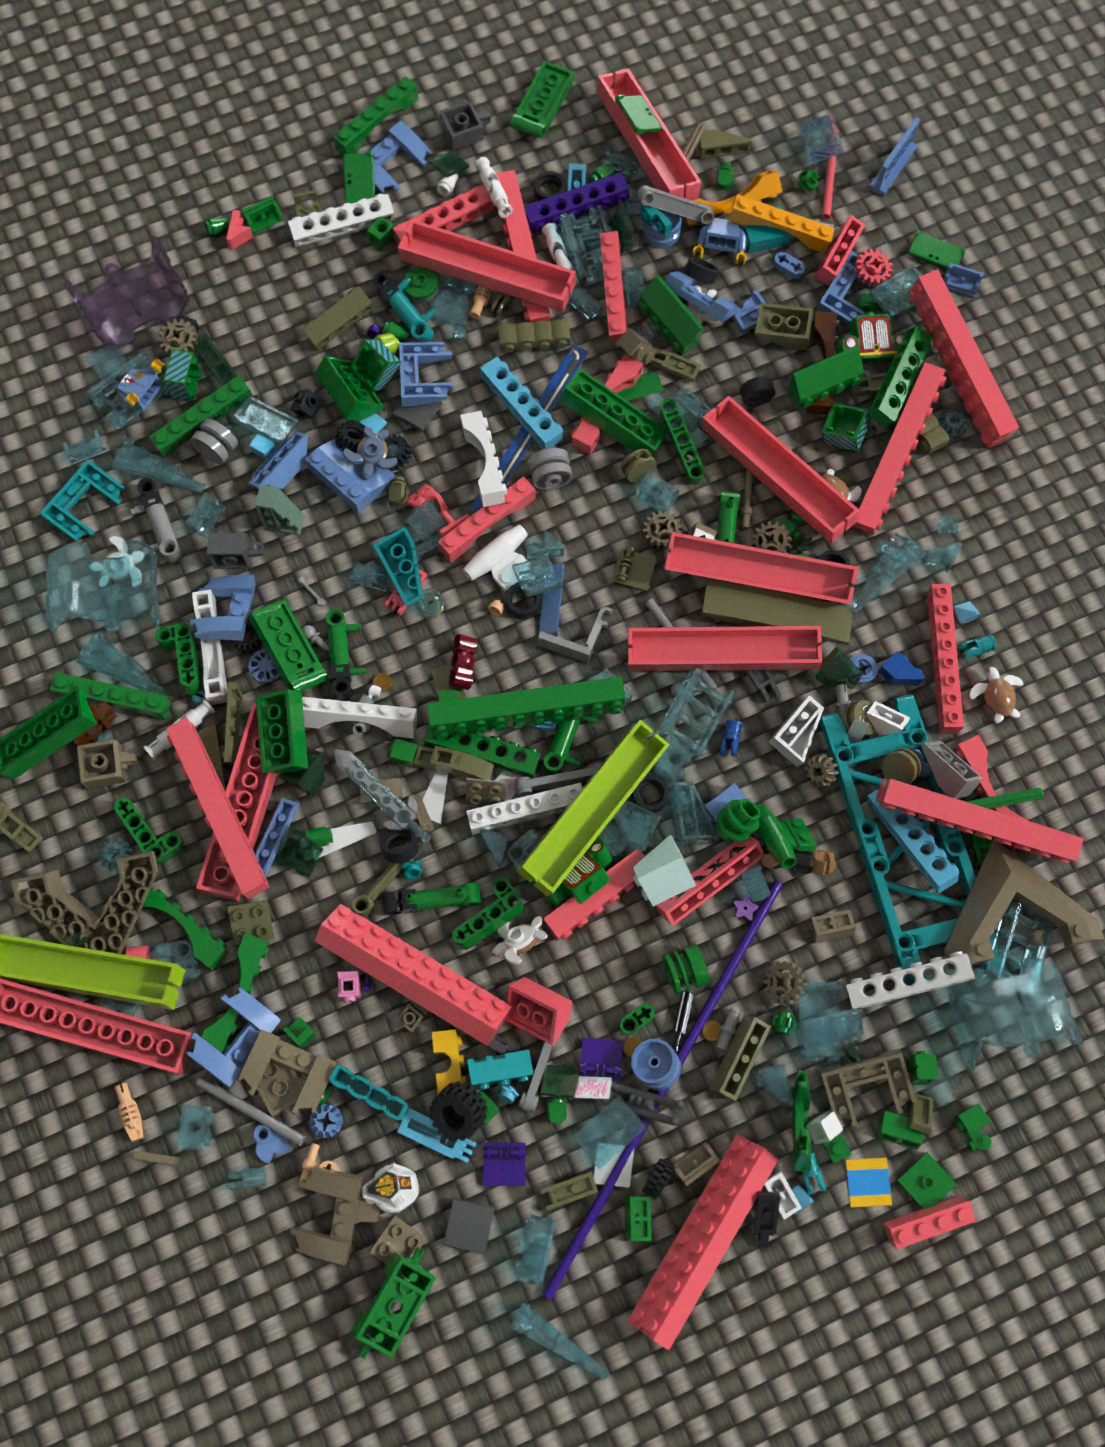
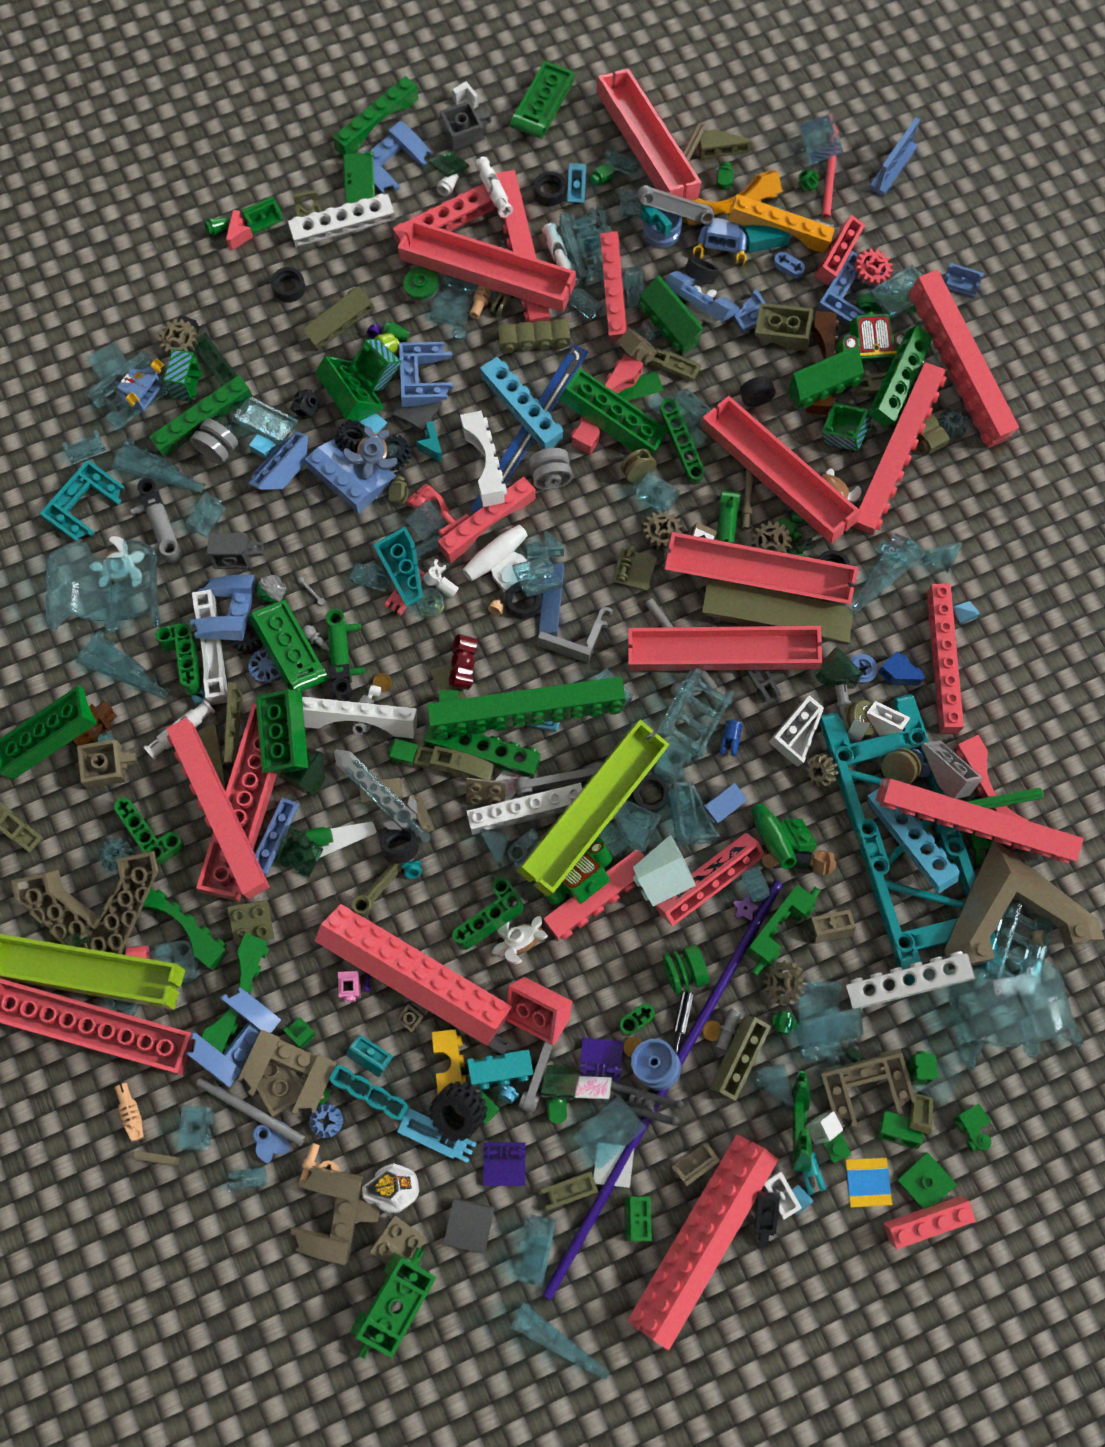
(136, 700): green arch -> none
(152, 289): clear purple piece -> none
(271, 589): none -> light grey piece
(278, 511): sand green wedge -> none
(284, 273): none -> black tyre
(369, 1055): none -> teal slope
(376, 235): green brick -> none
(396, 298): teal piece -> none
(411, 900): green piece -> none
(430, 445): none -> teal slope
(433, 577): none -> white bar
(435, 796): white sticker -> none
(465, 93): none -> white panel
(561, 744): green piece -> none
(577, 201): dark purple brick -> none
(621, 223): clear green slope -> none
(639, 113): door -> none
(658, 1179): black tyre -> none
(738, 820): green piece -> none
(797, 905): none -> green brick
(935, 250): green door -> none
(948, 525): clear light blue tile -> none
(978, 646): teal hinge -> none
(999, 694): animal -> none

